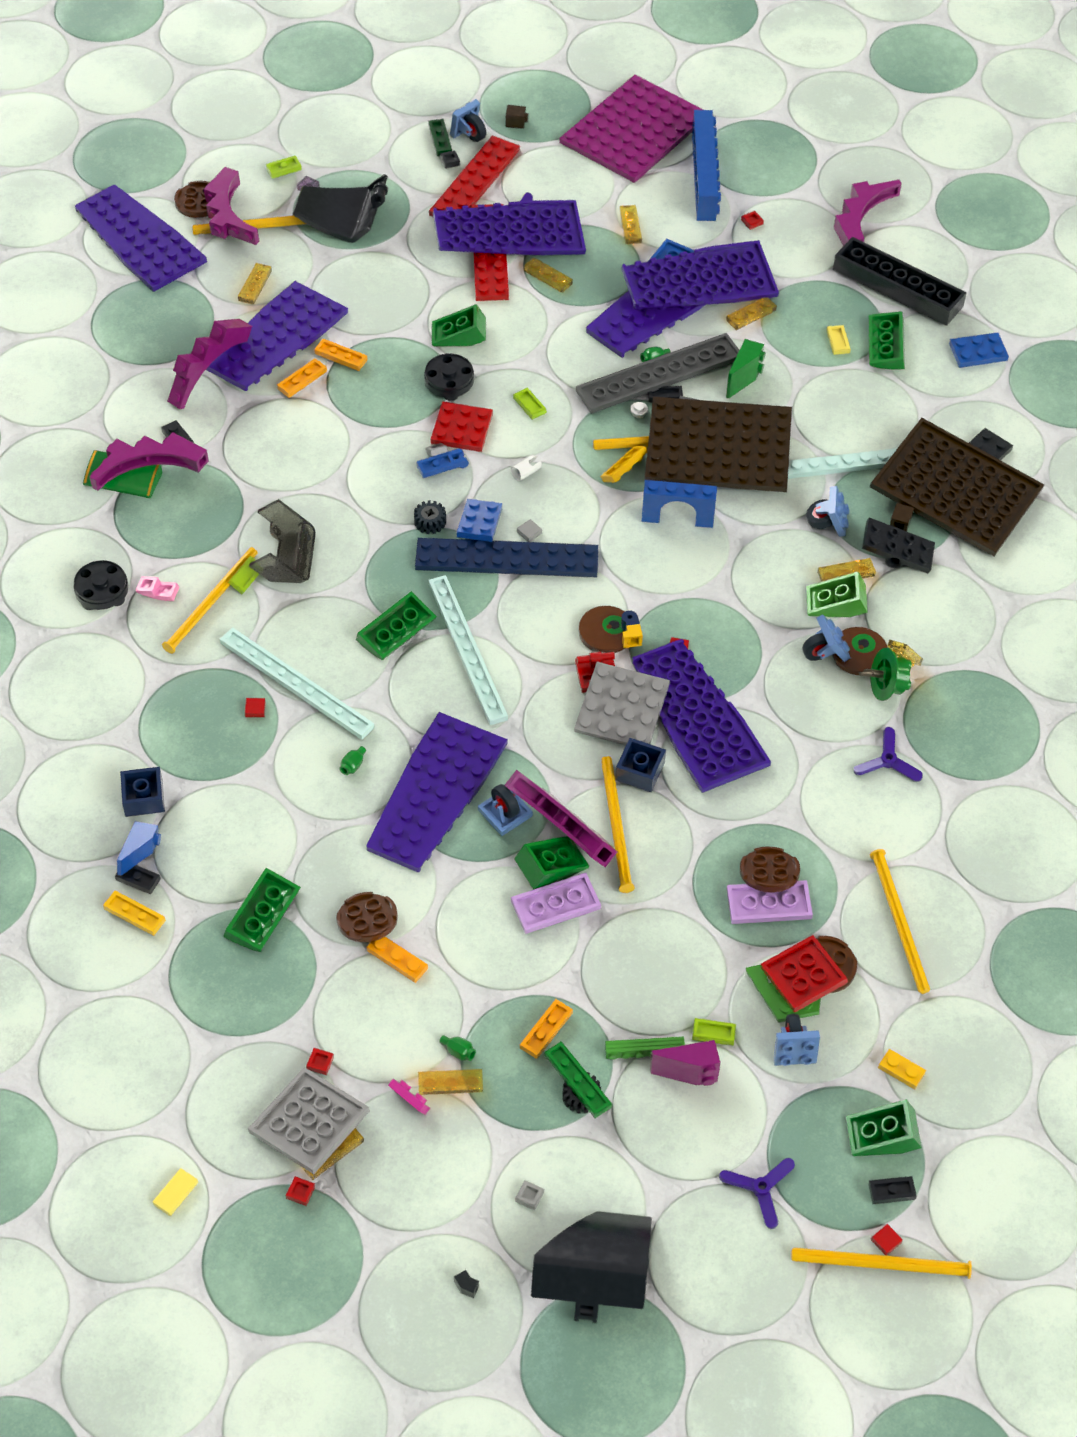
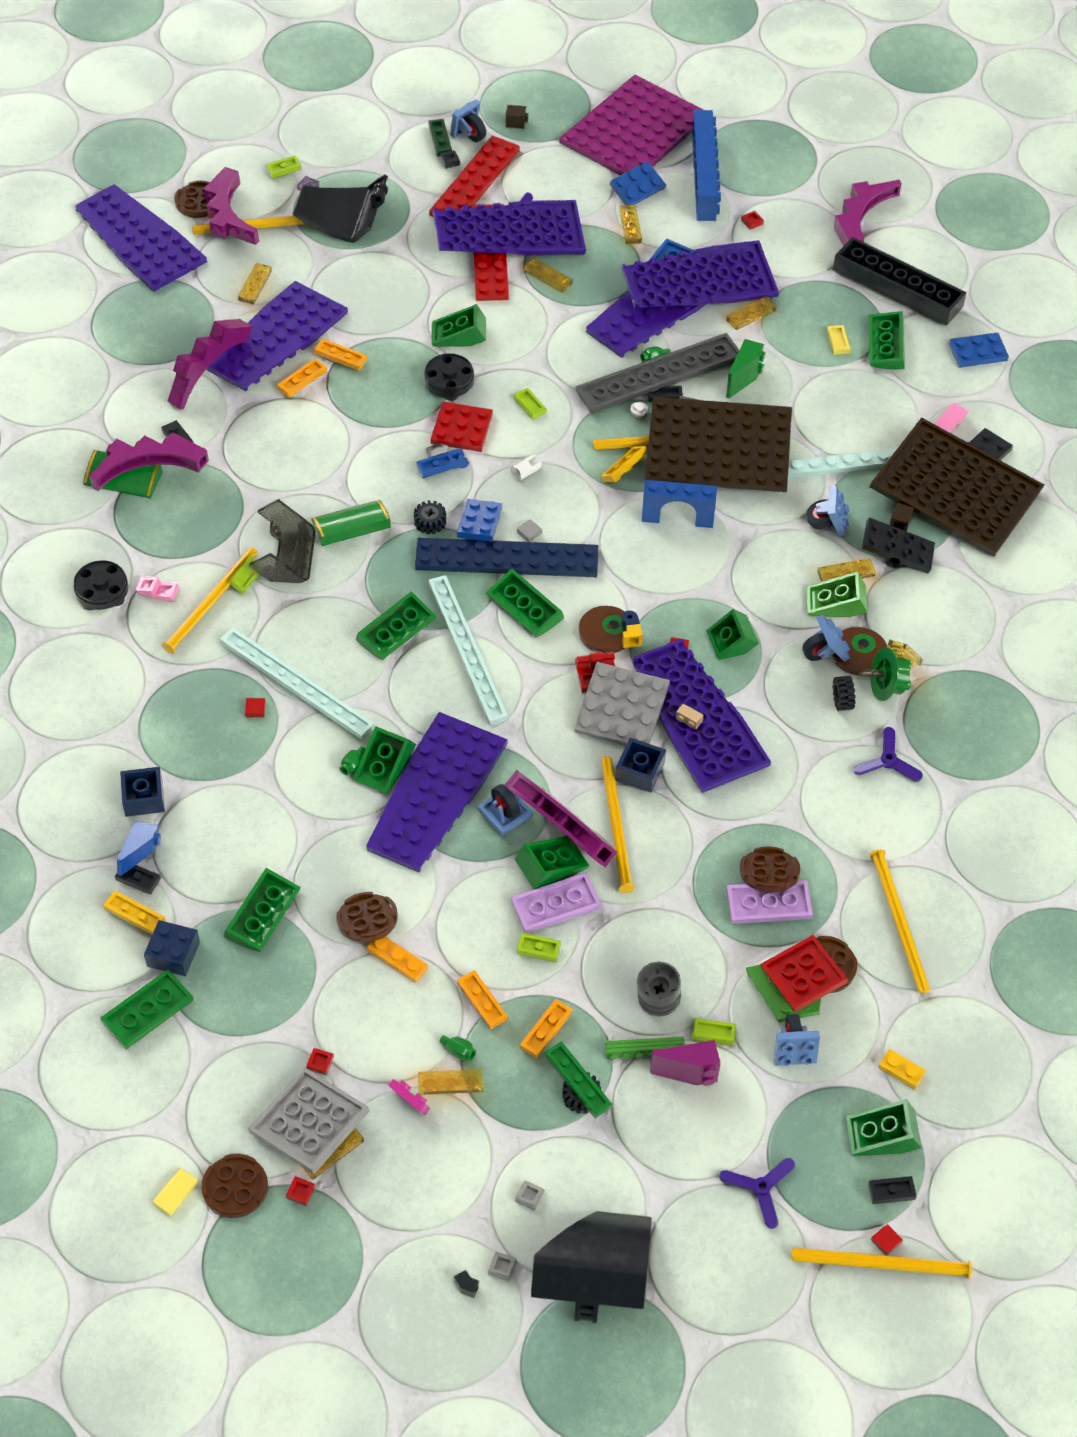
(146, 1009): none -> green plate
(172, 948): none -> dark blue brick
(234, 1186): none -> reddish brown tile
(351, 522): none -> green slope
(383, 760): none -> green slope
(482, 1000): none -> light orange plate
(502, 1266): none -> light grey tile
(525, 603): none -> green slope
(538, 947): none -> lime plate
(637, 184): none -> blue plate
(659, 988): none -> dark grey wheel
(689, 716): none -> tan piece
(732, 635): none -> green slope
(844, 693): none -> black tyre
(951, 417): none -> bright pink slope

